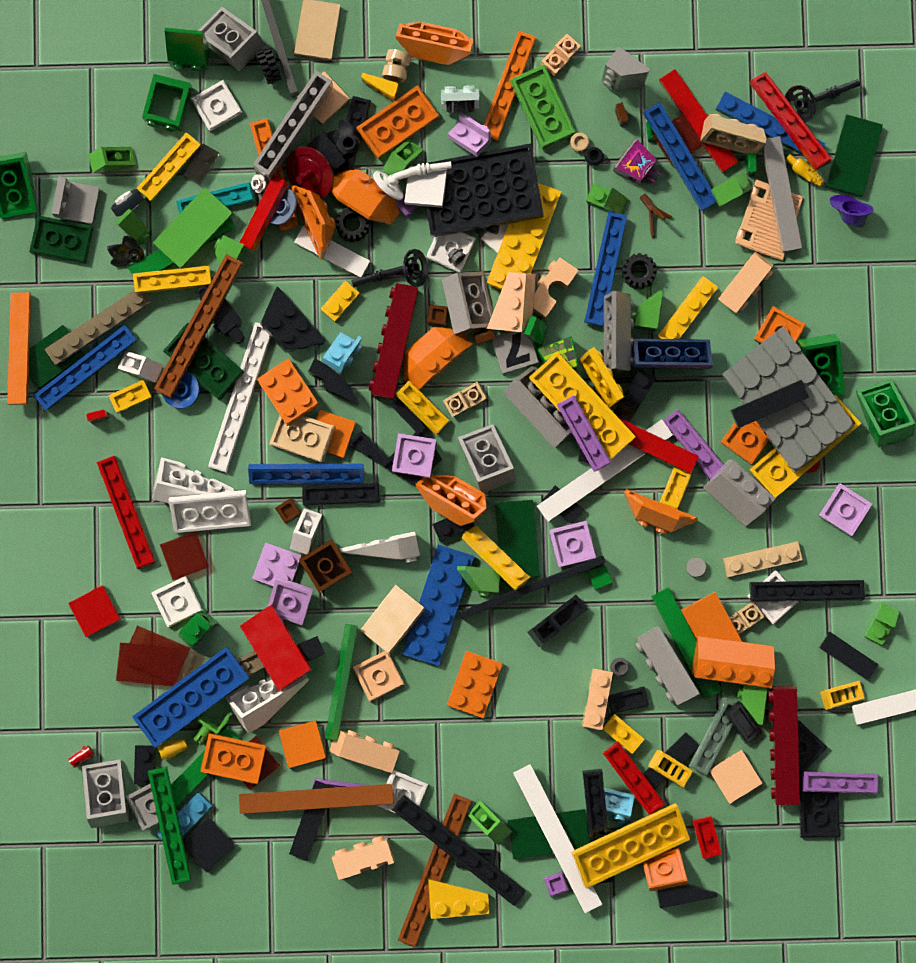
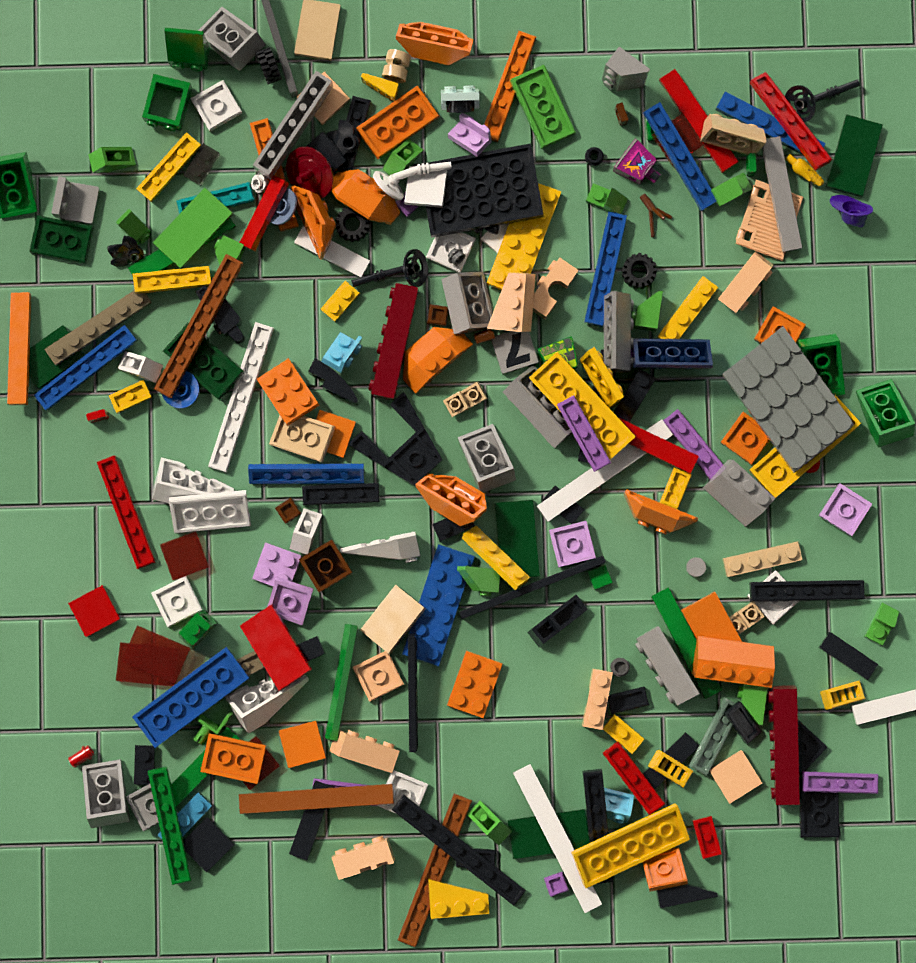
(126, 201): black wheel -> none
(171, 748): yellow cone -> none
(288, 325): black wing -> none
(413, 692): none -> black tile
(414, 455): lavender plate -> none
(422, 407): yellow tile -> none
(536, 330): green slope -> none
(560, 55): light nougat slope -> none
(579, 142): tan tile -> none
(769, 403): black tile -> none

